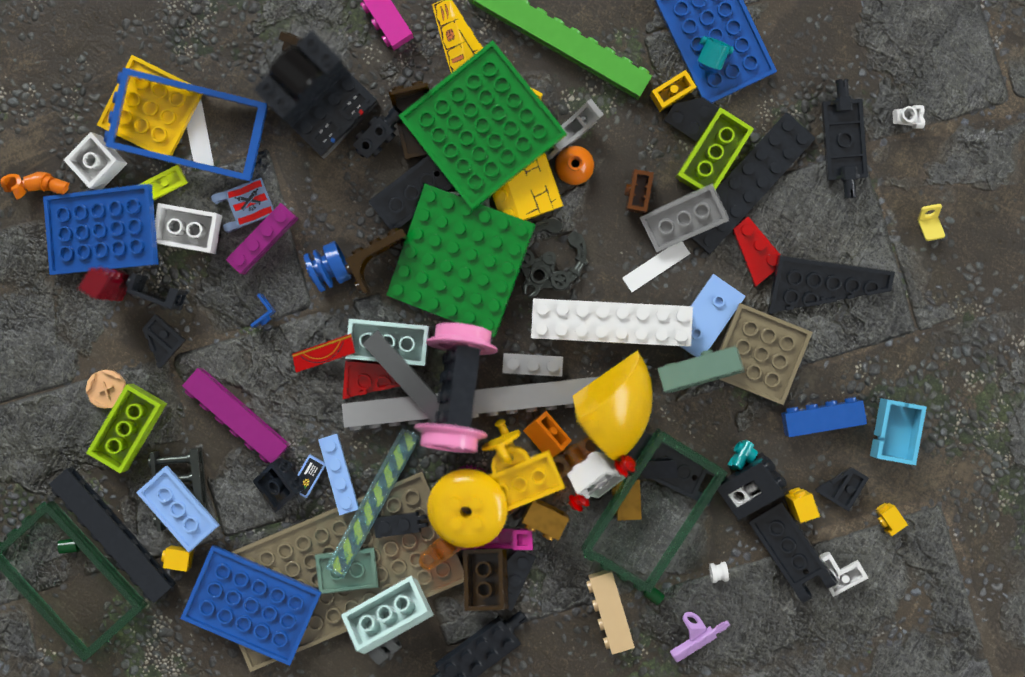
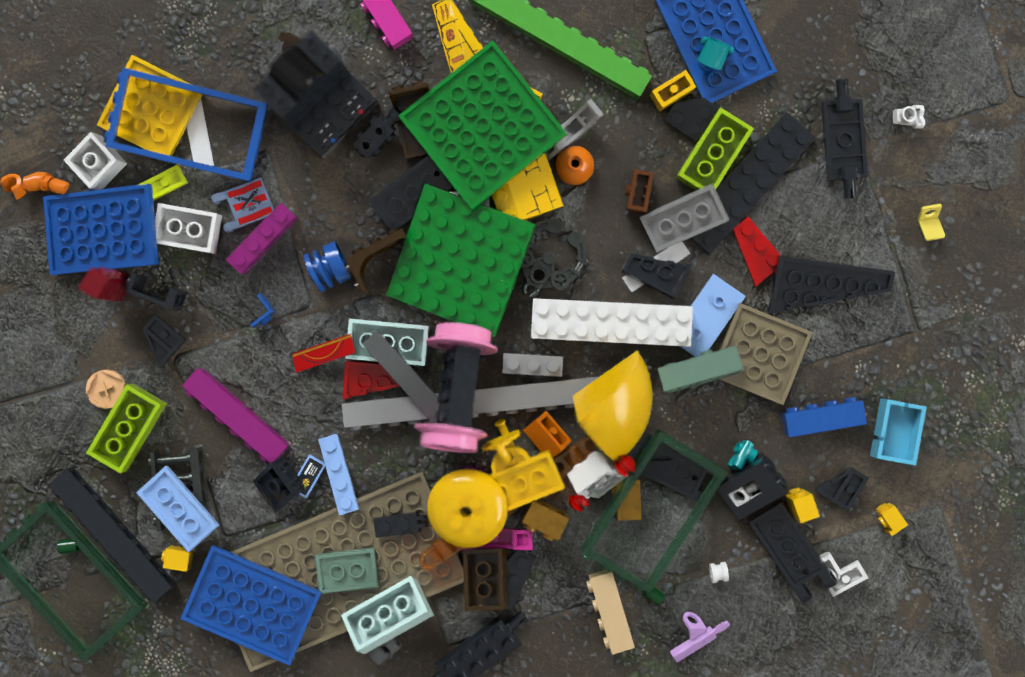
(372, 502): clear light blue tile -> none
(657, 274): none -> black wing

